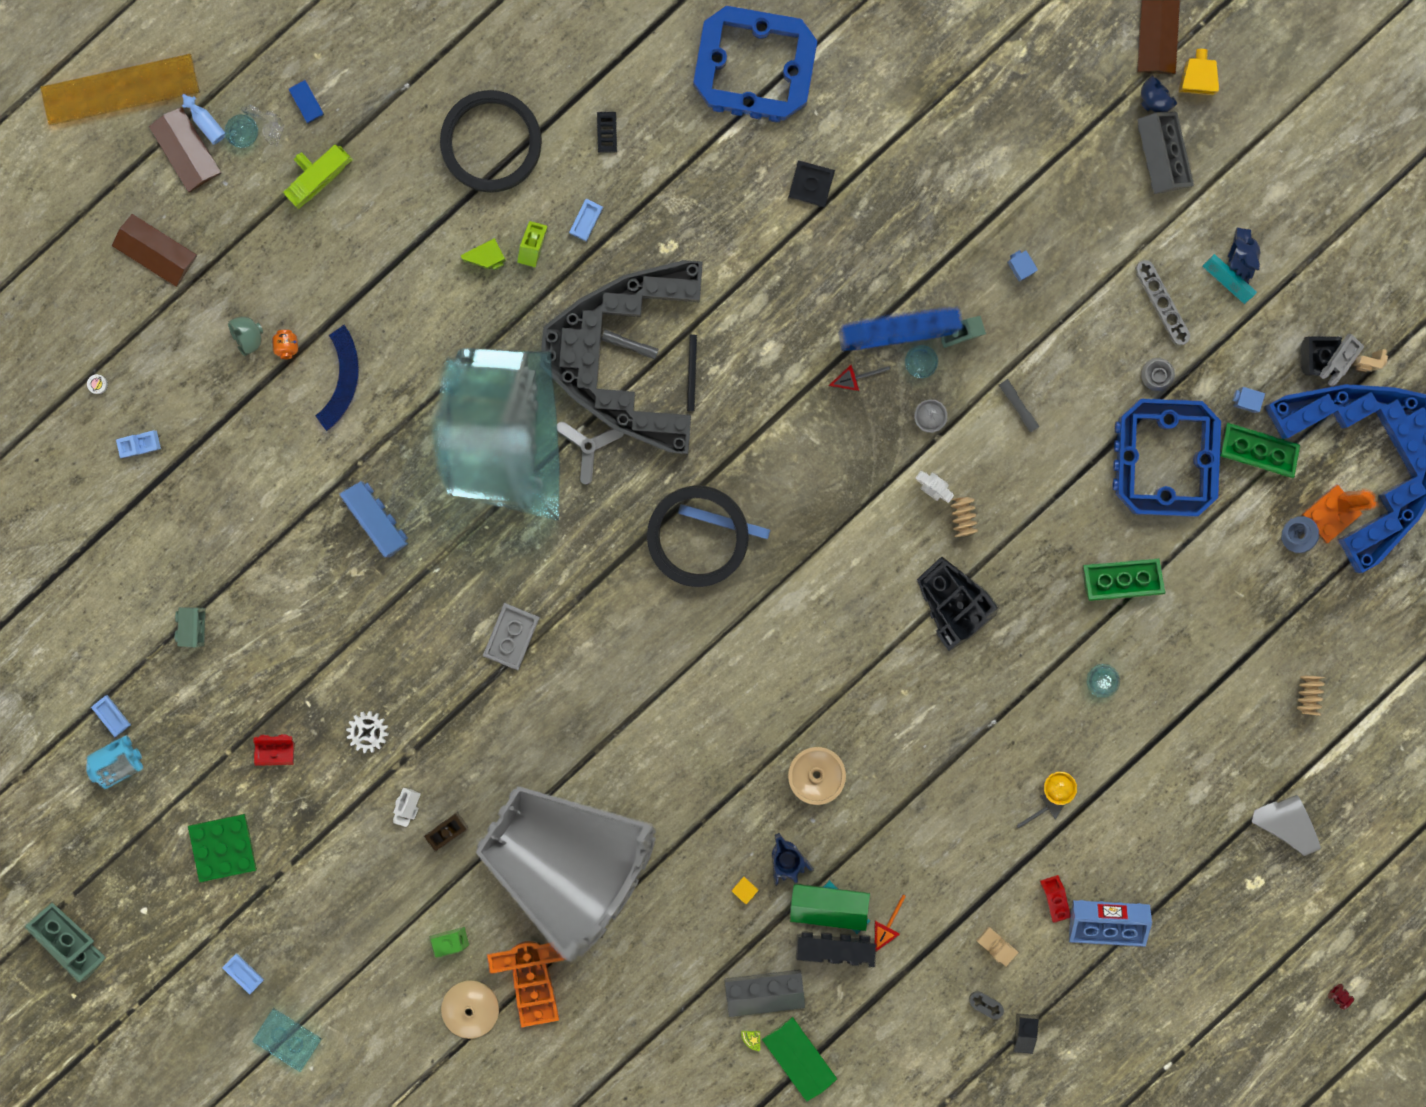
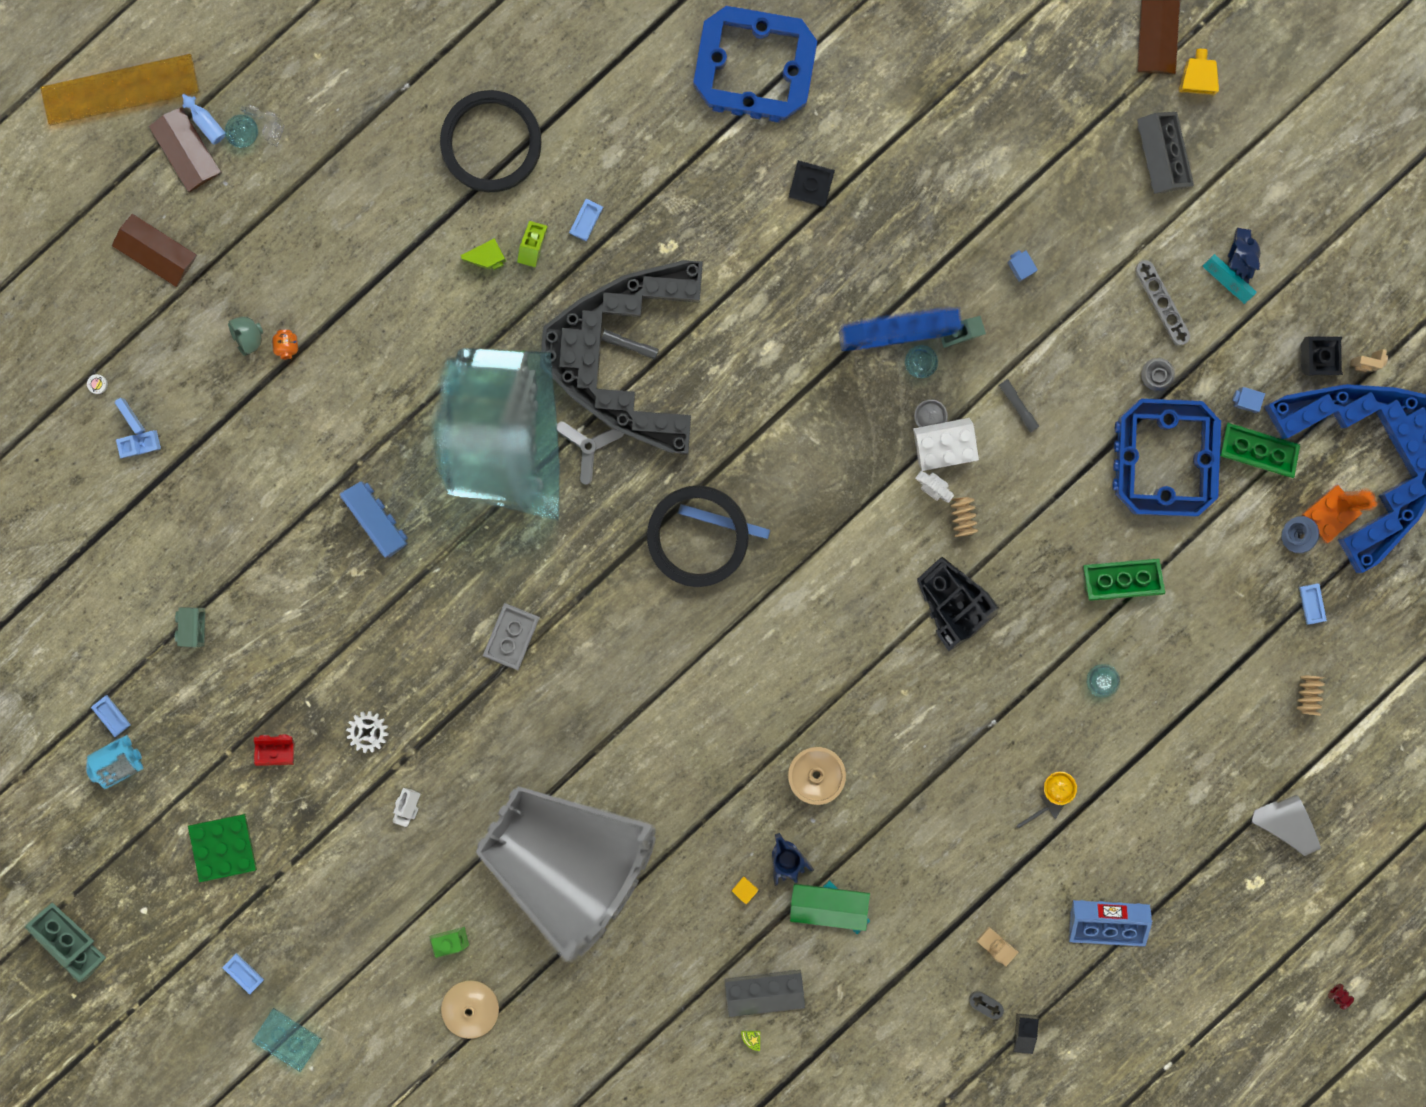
(129, 416): none -> light blue tile
(306, 101): blue tile -> none
(316, 175): lime piece -> none
(347, 379): clear blue tile -> none
(446, 831): dark brown brick -> none
(531, 979): orange slope -> none
(607, 115): black slope -> none
(692, 372): black bar -> none
(799, 1059): green slope -> none
(836, 949): black wedge -> none
(848, 381): piece -> none
(883, 933): piece -> none
(946, 444): none -> white brick
(1056, 898): red bracket -> none
(1156, 96): dark blue cylinder -> none
(1312, 604): none -> light blue tile
(1342, 359): light grey hinge -> none

